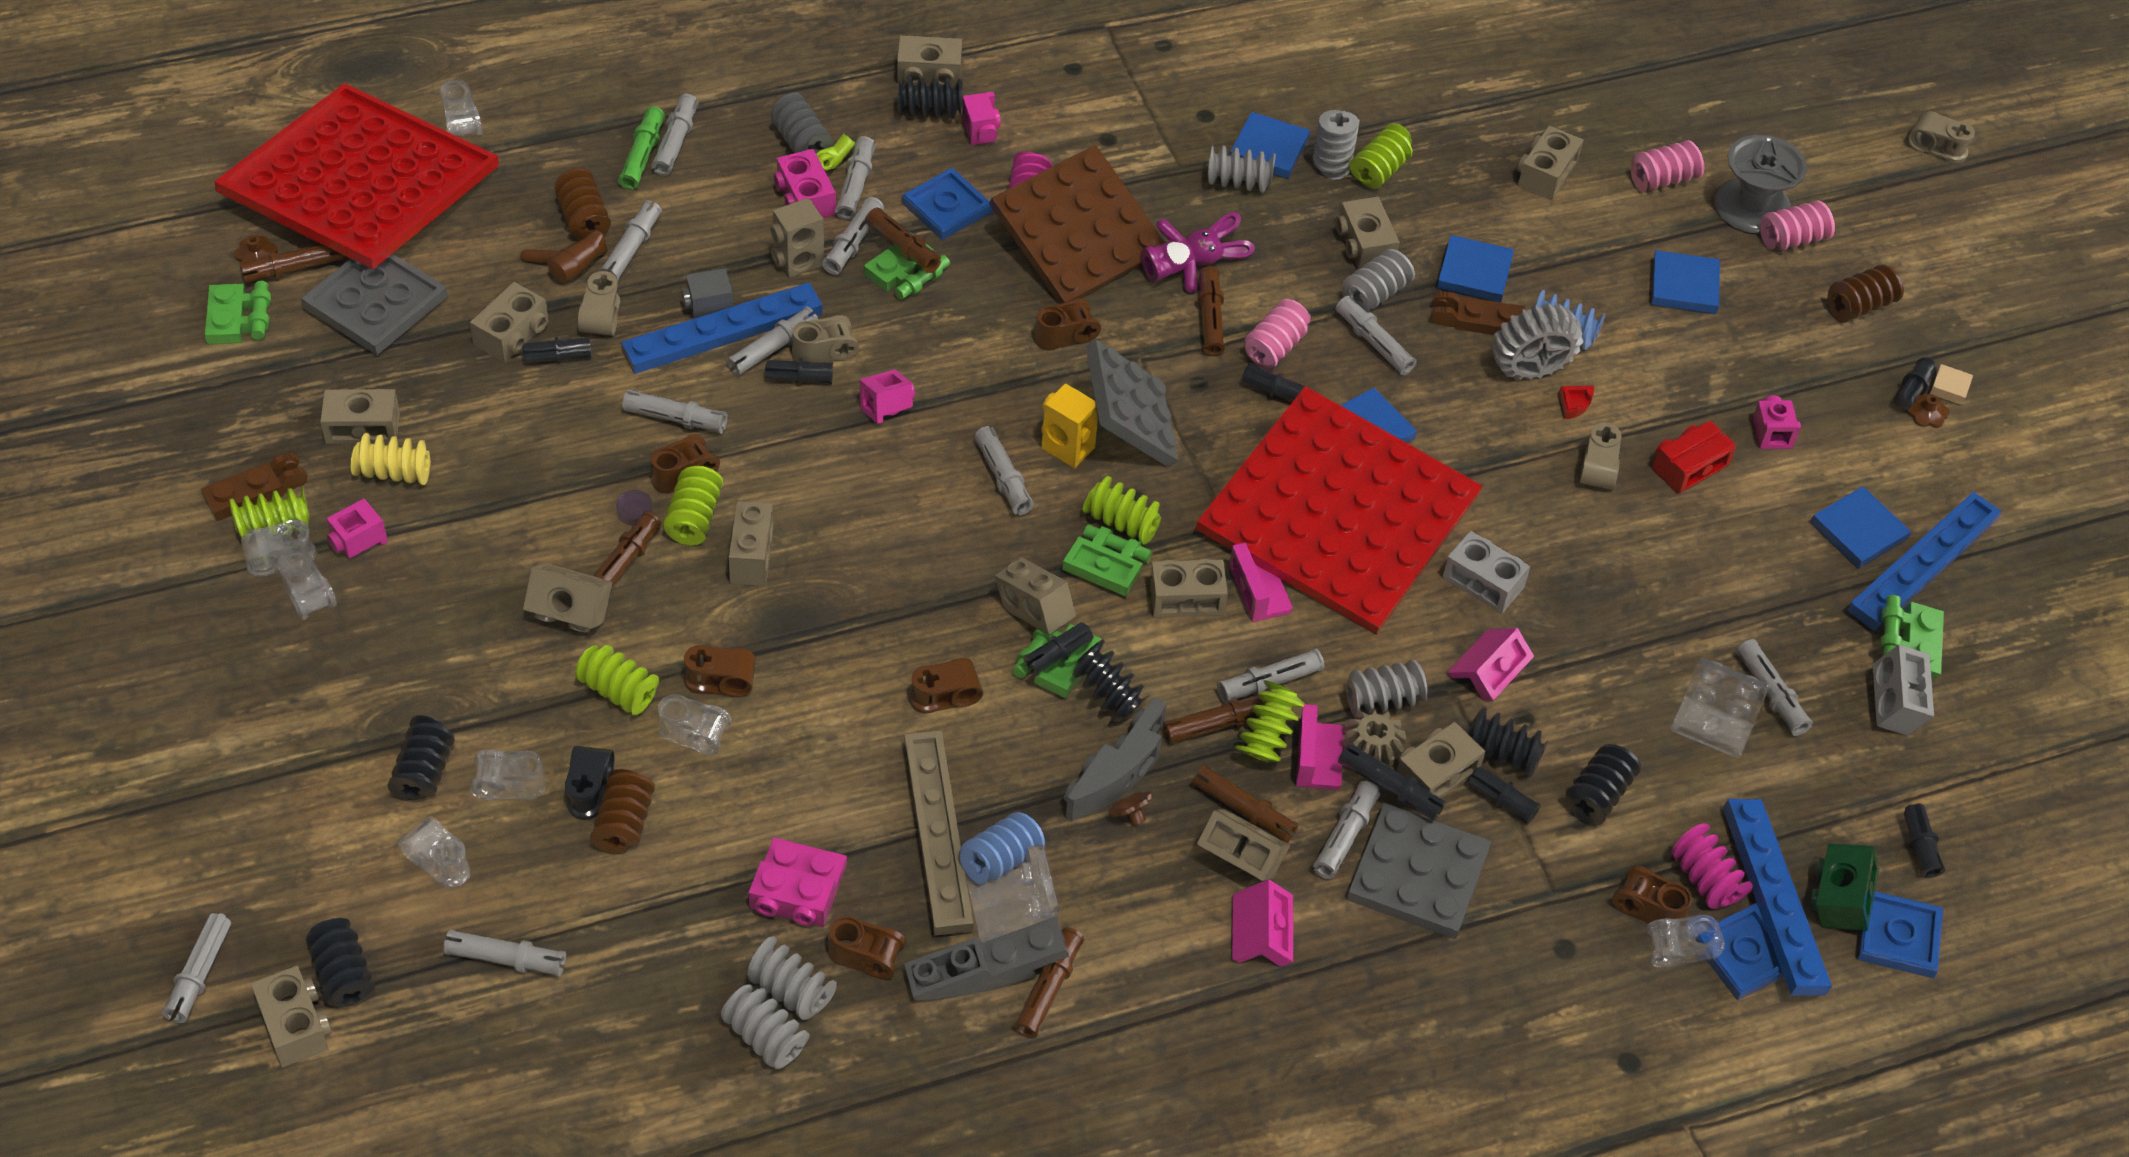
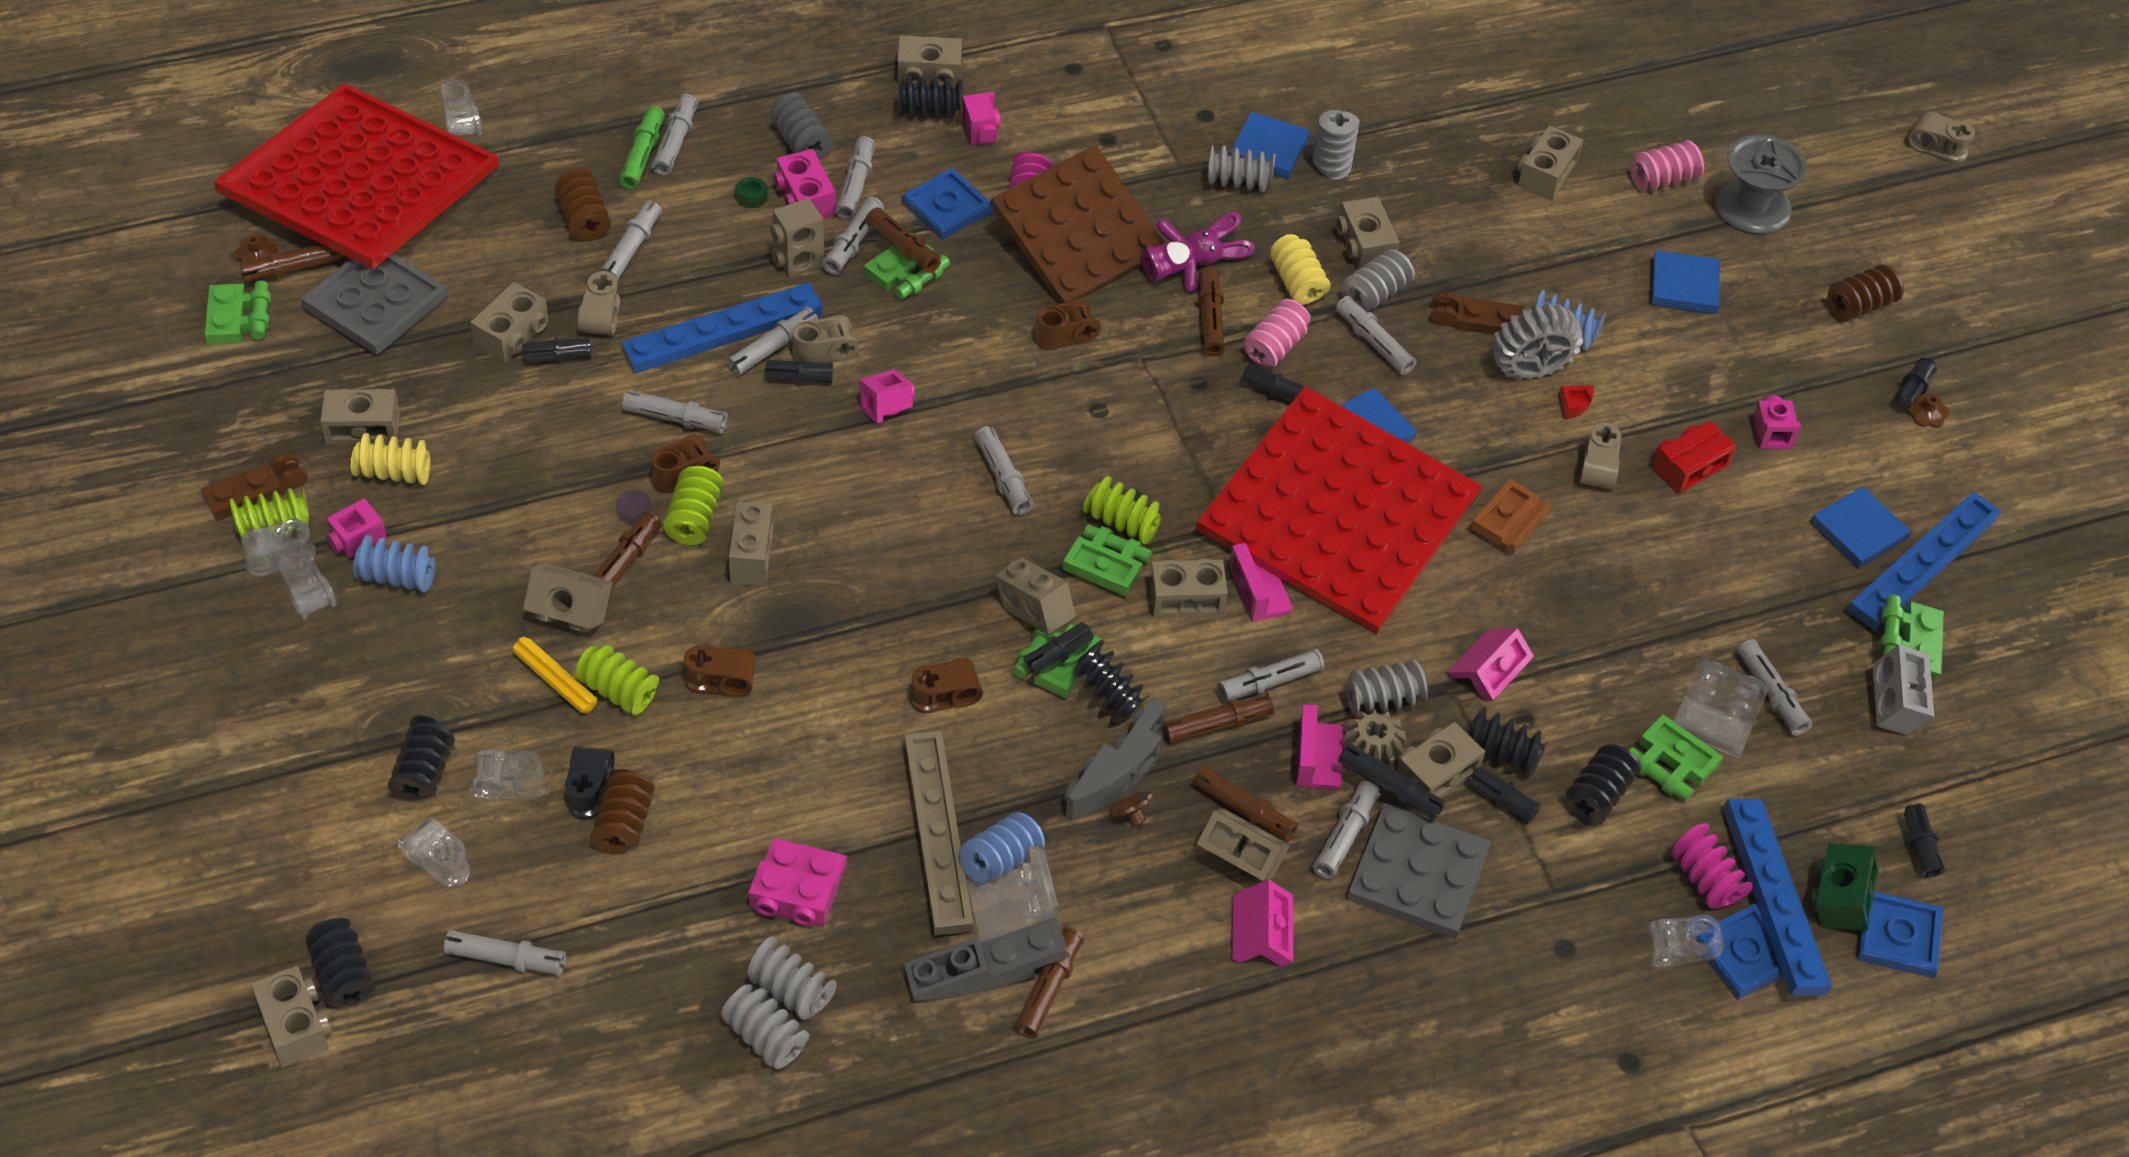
(191, 979): light grey axle -> none
(394, 566): none -> medium blue piece
(554, 675): none -> yellow axle
(570, 260): reddish brown piece -> none
(694, 725): clear piece -> none
(707, 292): dark grey brick -> none
(751, 192): none -> dark green tile
(833, 156): lime arm -> none
(867, 948): reddish brown piece -> none
(1069, 425): yellow brick -> none
(1131, 403): dark grey plate -> none
(1270, 722): lime piece -> none
(1299, 269): none -> light yellow piece
(1382, 156): lime piece -> none
(1475, 268): blue tile -> none
(1486, 572): light grey brick -> none
(1511, 516): none -> dark orange plate
(1651, 896): reddish brown piece -> none
(1679, 750): none -> bright green plate
(1797, 225): bright pink piece -> none
(1951, 384): tan tile -> none

